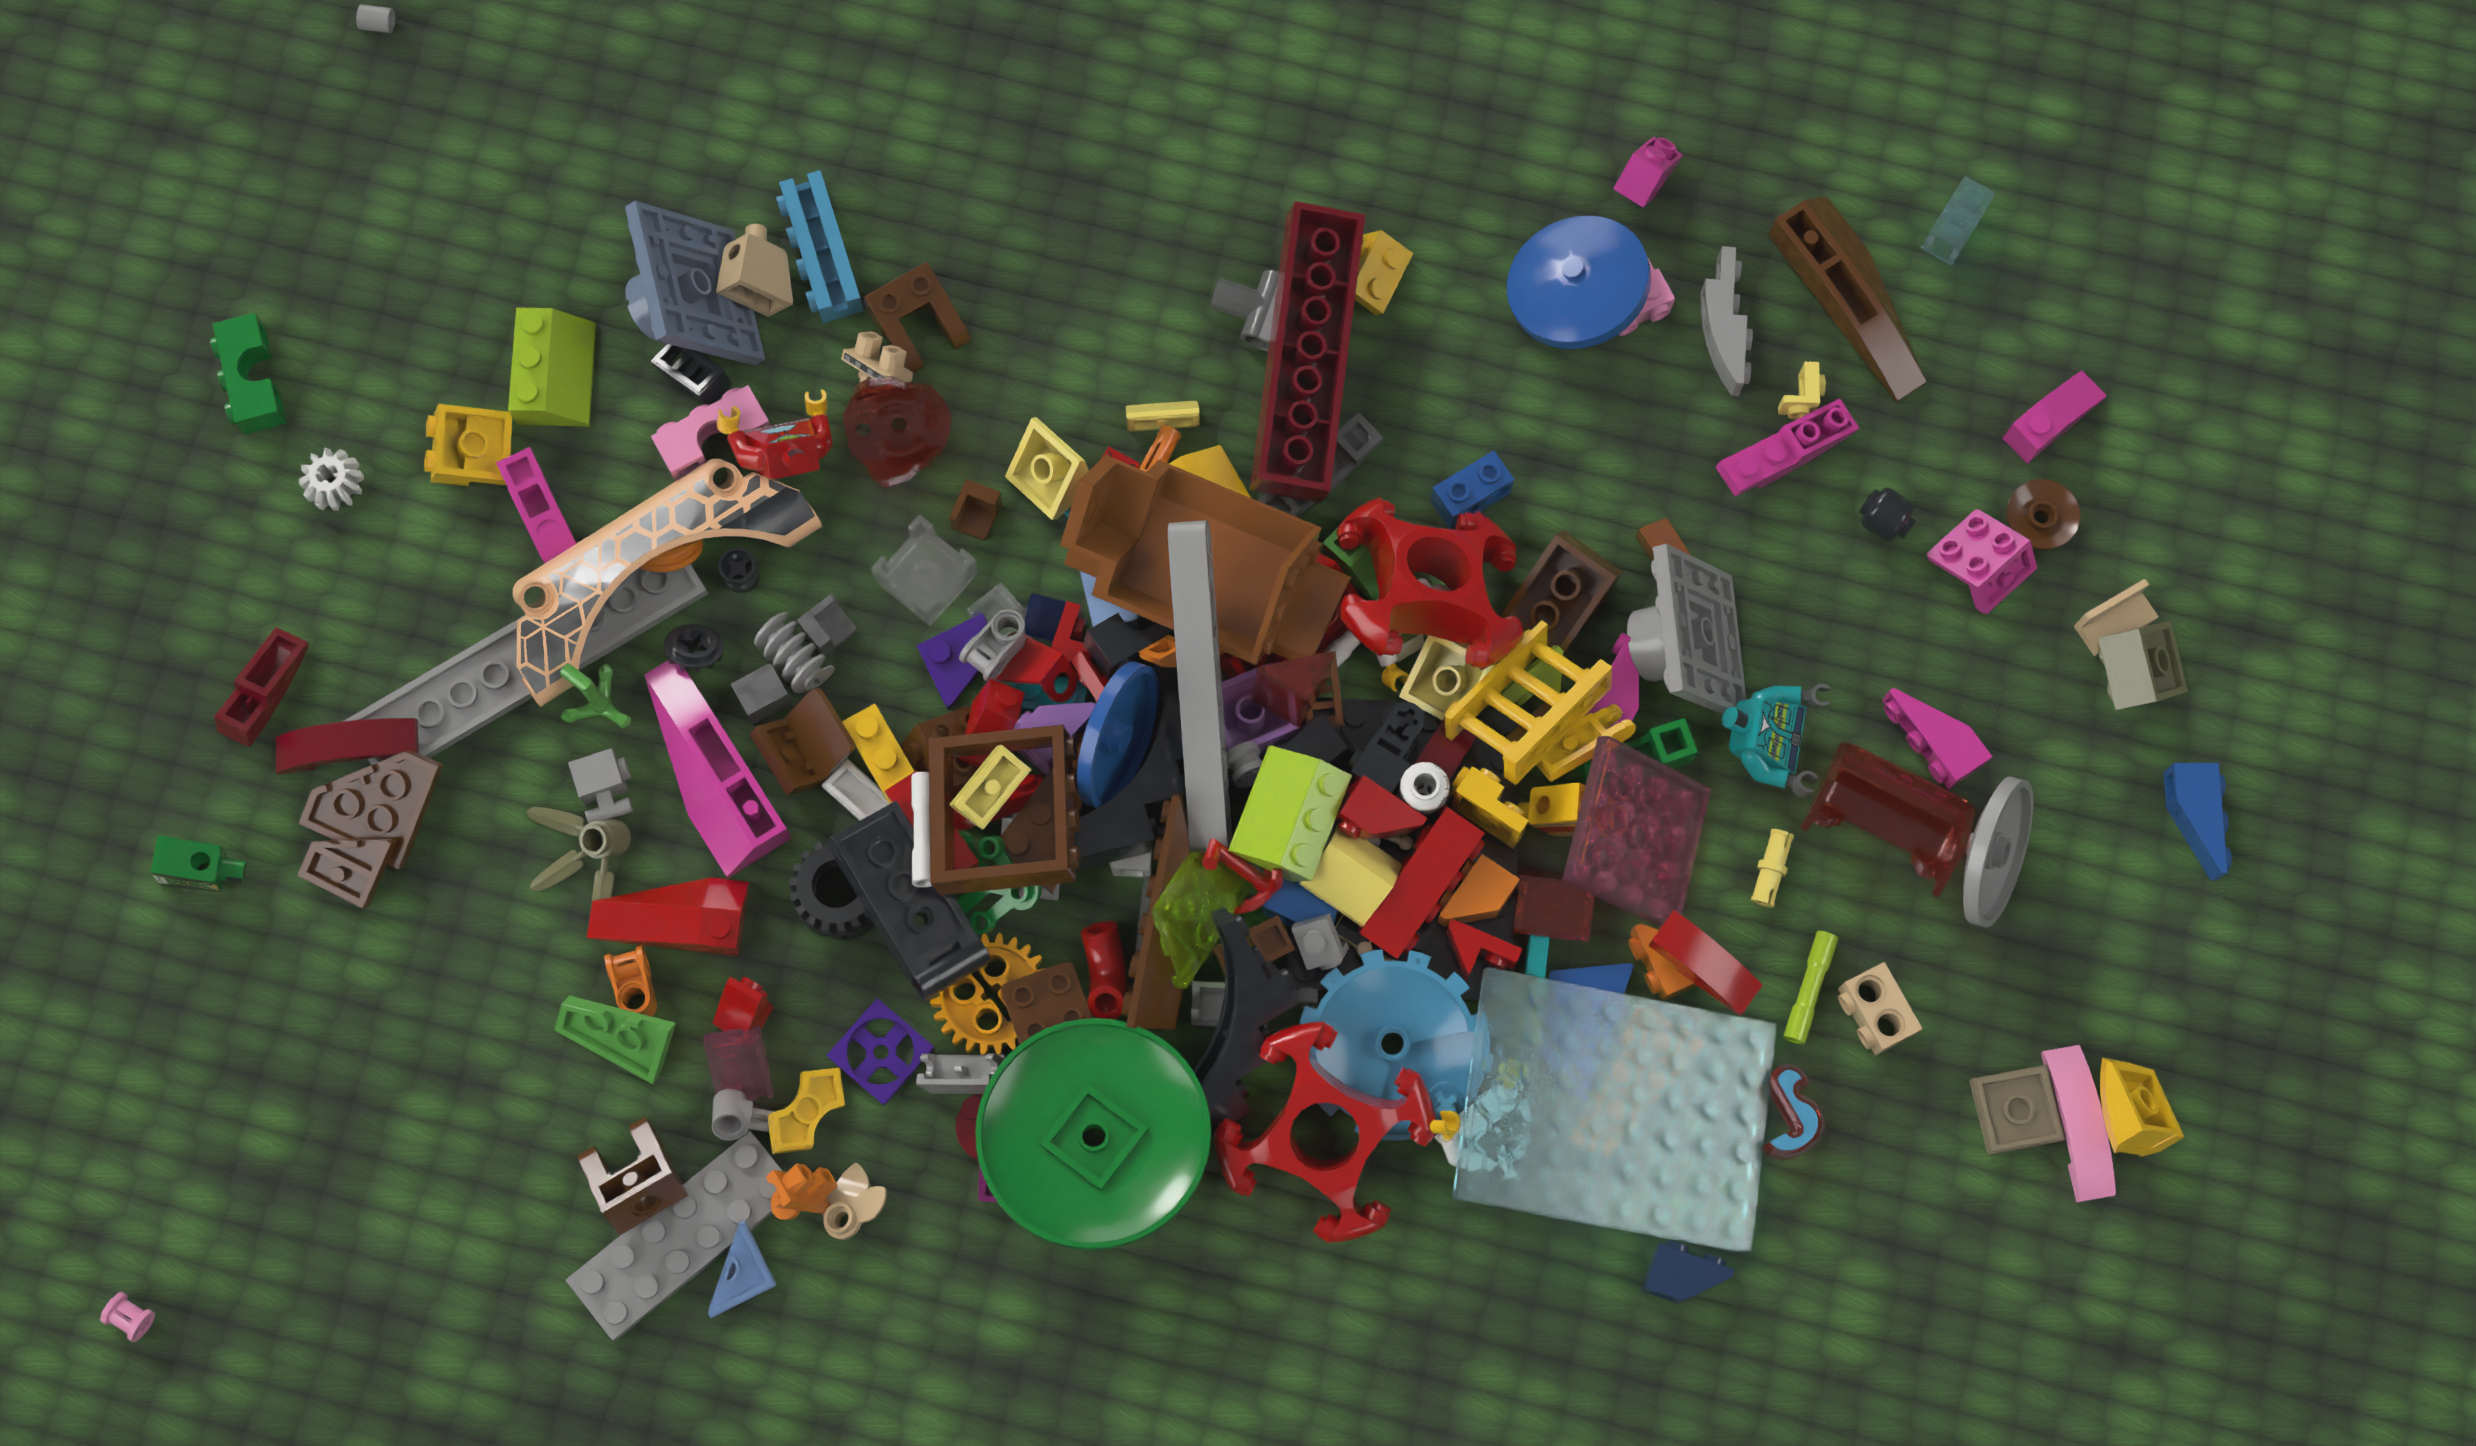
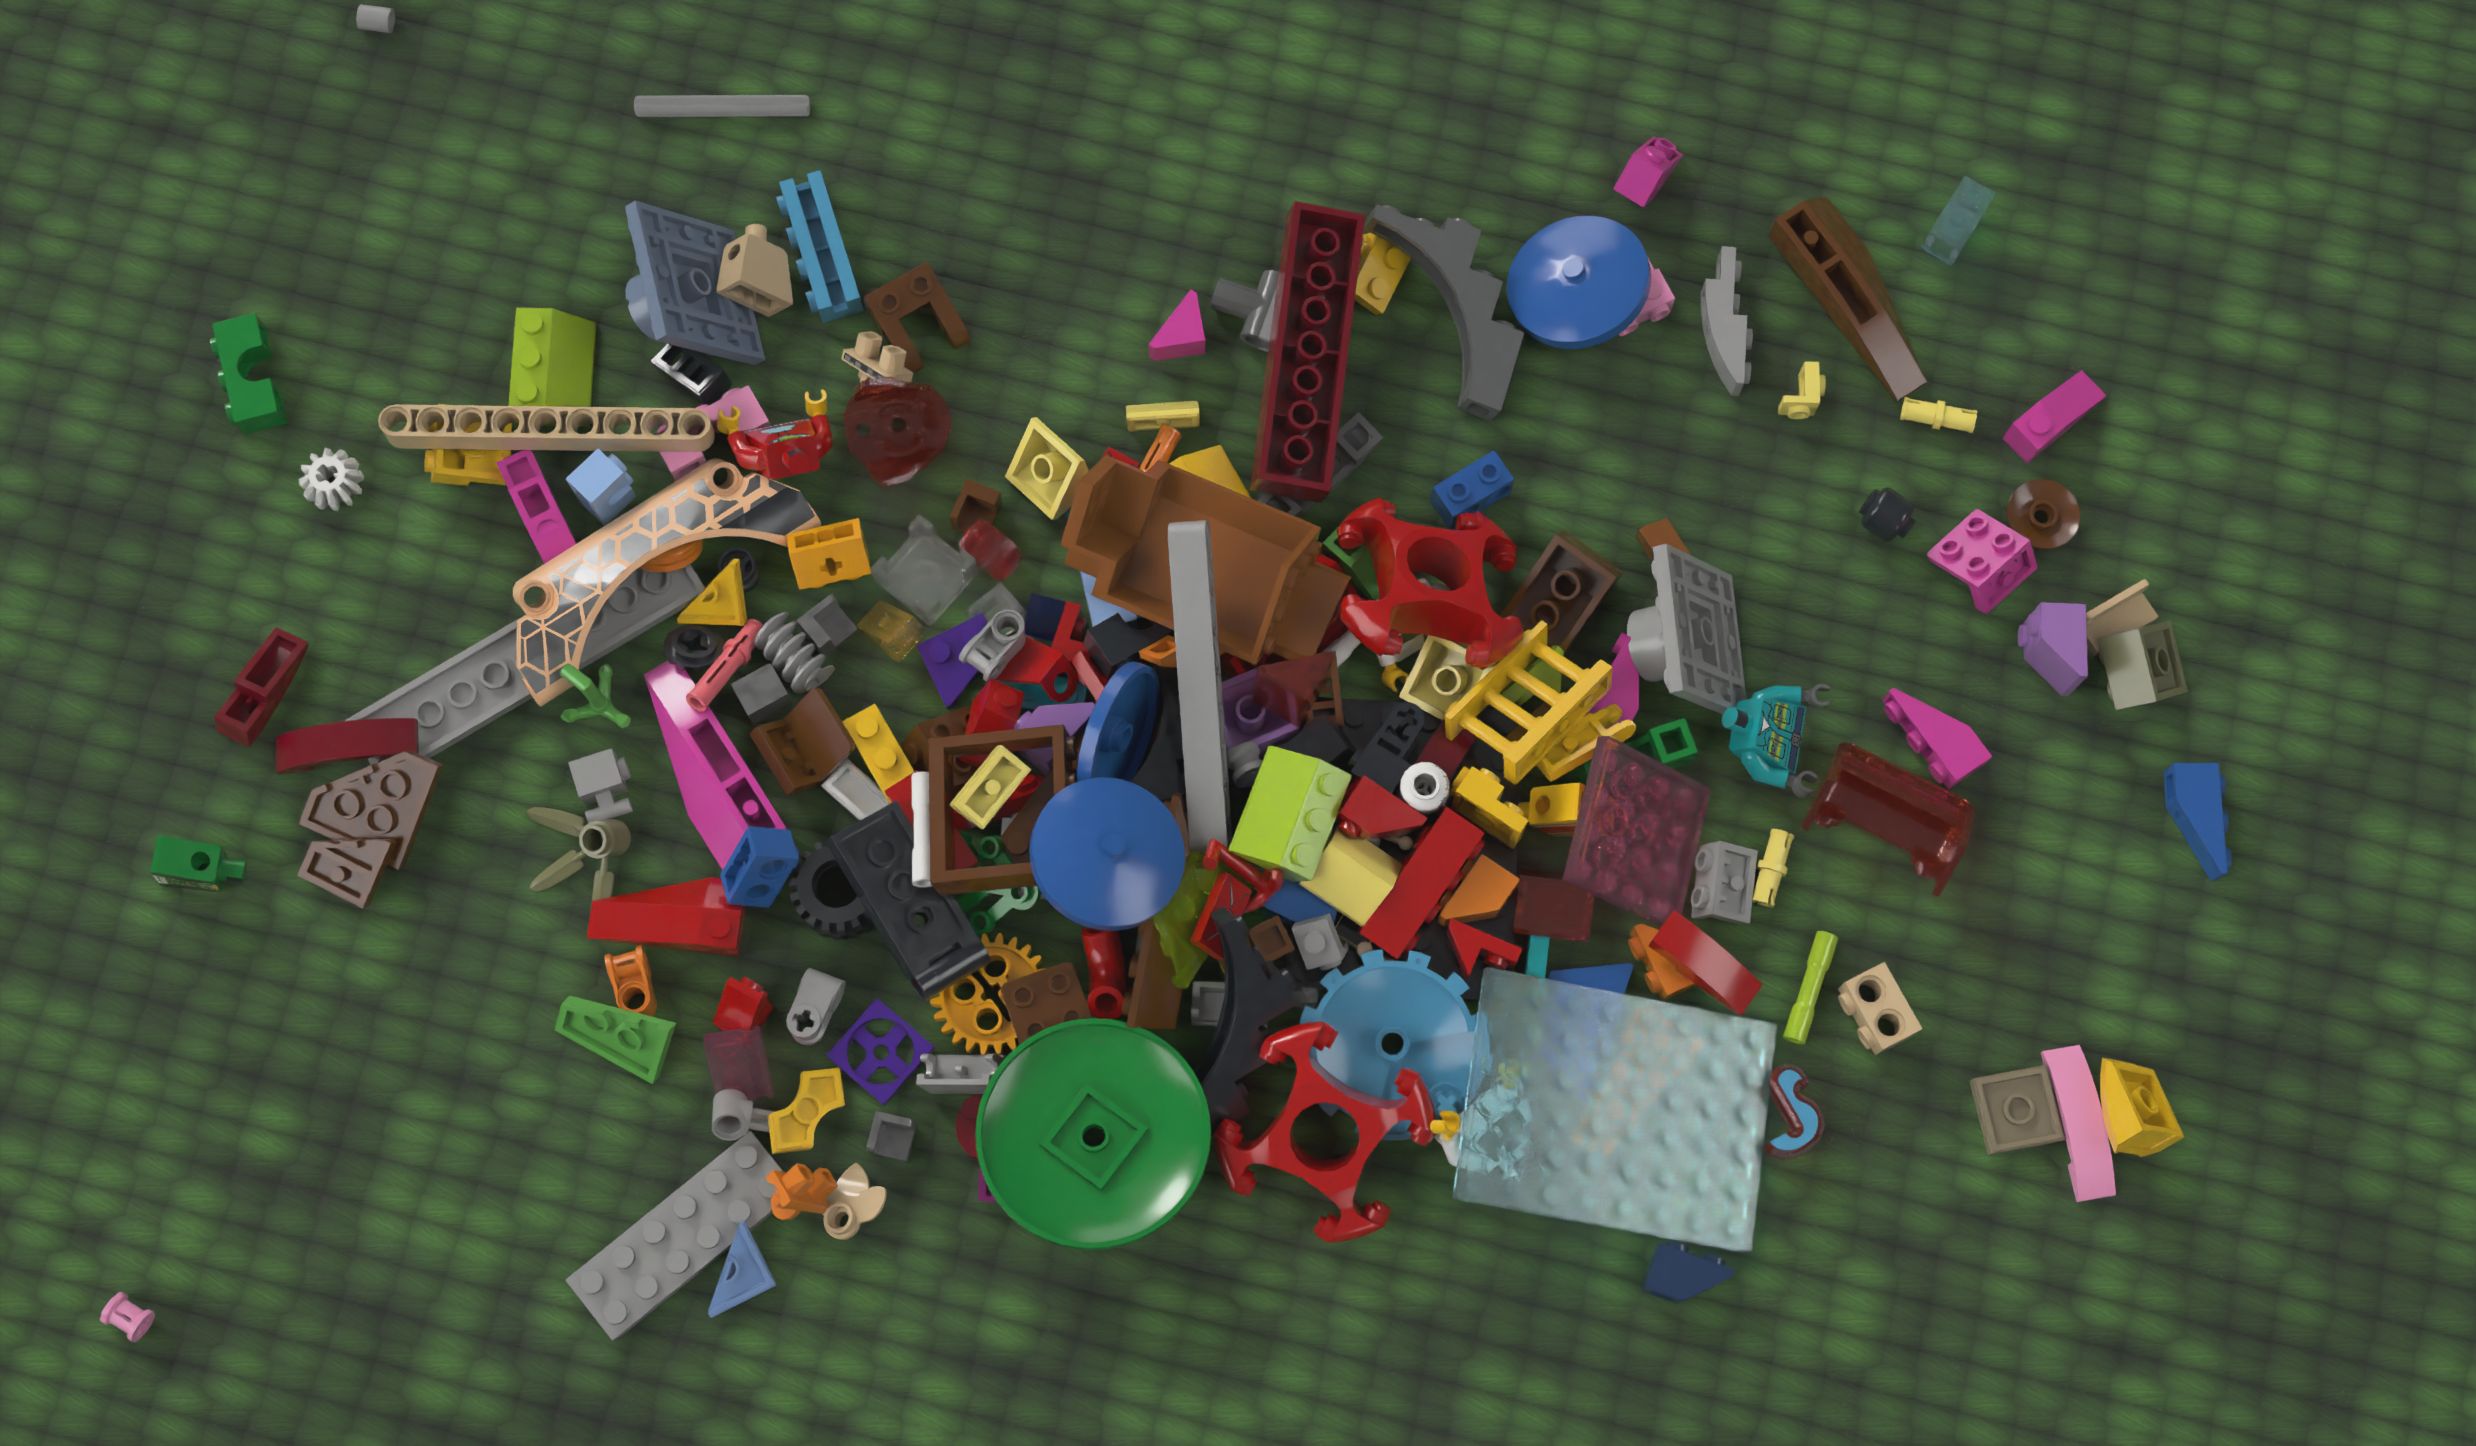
(532, 418): none -> tan beam
(602, 486): none -> light blue brick
(637, 1189): reddish brown brick -> none
(720, 601): none -> yellow tile
(721, 105): none -> light grey axle
(735, 654): none -> coral pin
(759, 866): none -> blue brick
(815, 999): none -> light grey piece
(829, 554): none -> light orange brick
(891, 629): none -> clear yellow slope
(891, 1137): none -> flat silver panel
(991, 549): none -> clear red gear
(1107, 854): none -> blue dish
(1181, 333): none -> dark pink slope
(1225, 892): none -> red tile
(1471, 295): none -> dark grey arch
(1724, 882): none -> light grey bracket
(1787, 449): dark pink slope -> none
(1938, 415): none -> light yellow pin
(1997, 851): light grey dish -> none
(2057, 644): none -> medium lavender slope

